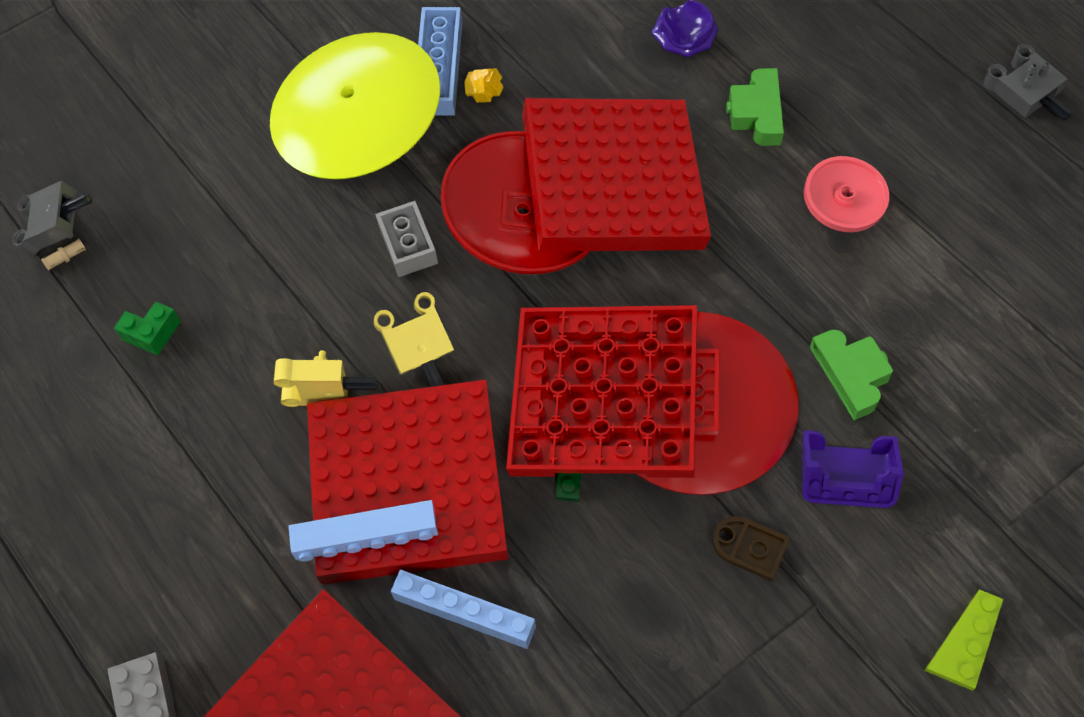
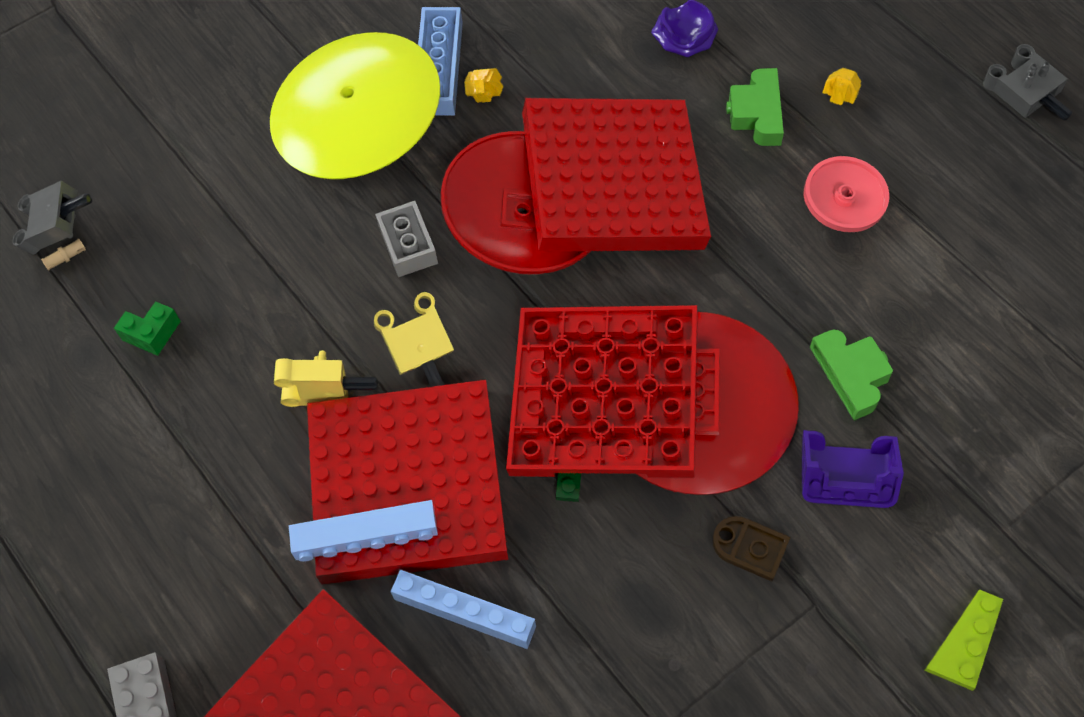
(842, 86): none -> yellow hair

